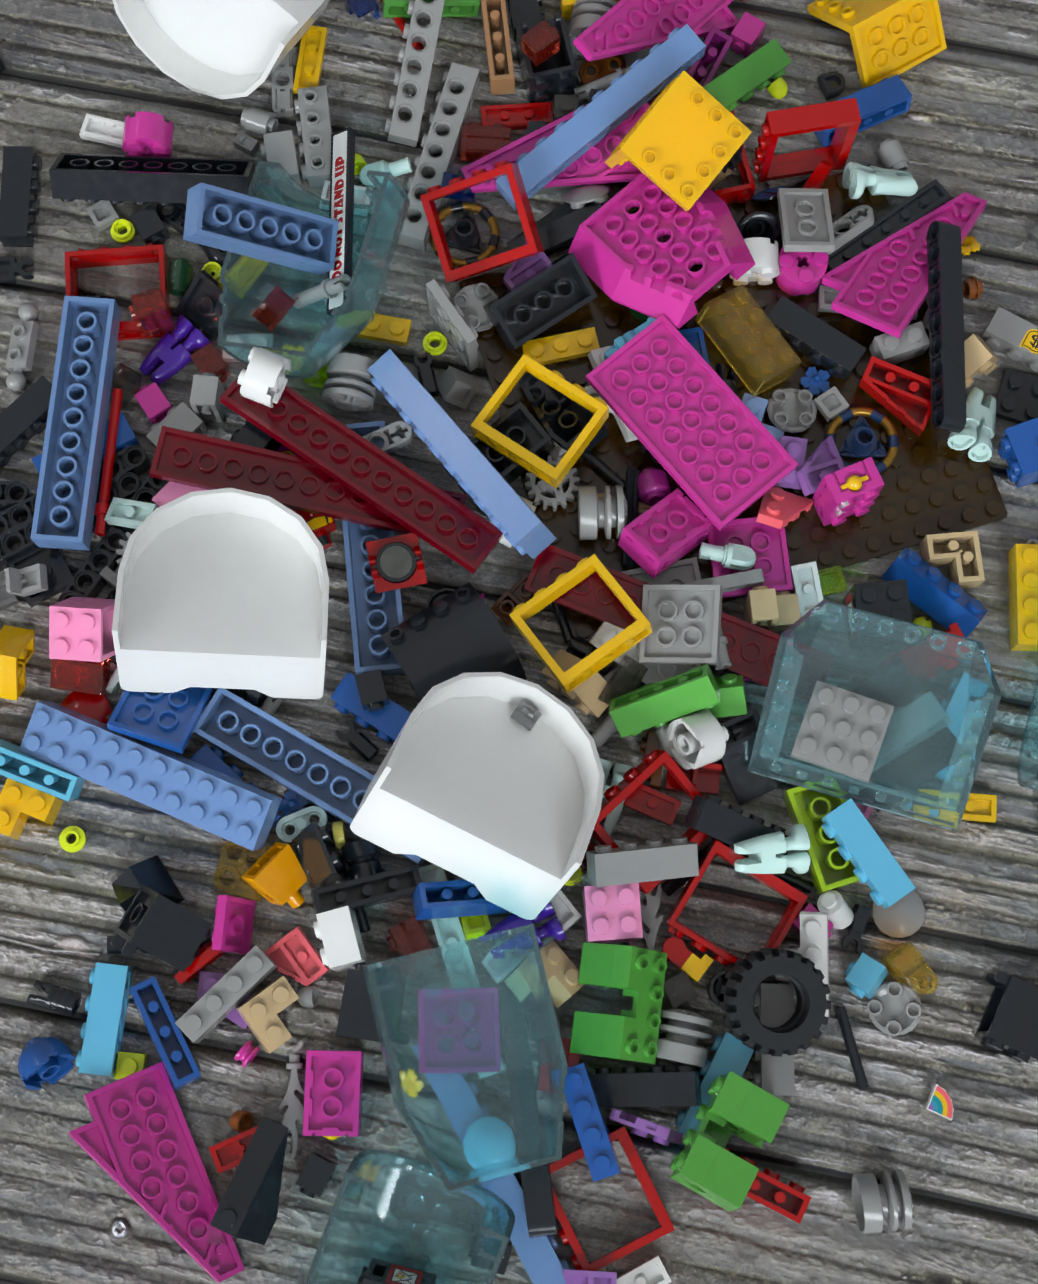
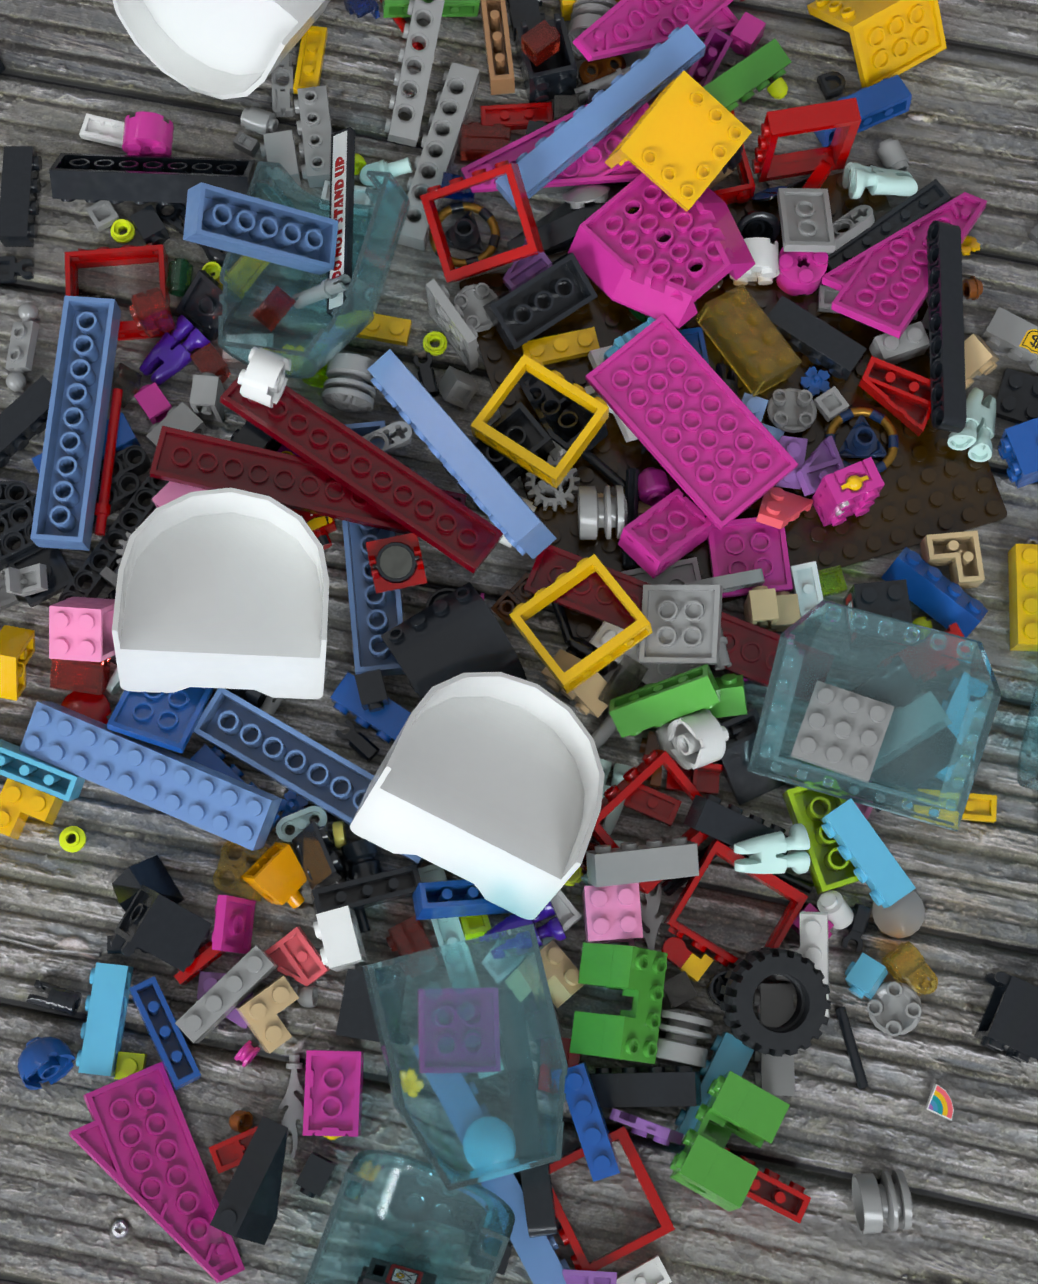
(128, 512): light aqua plate -> none
(525, 715): flat silver piece -> none
(731, 555): light aqua arm -> none

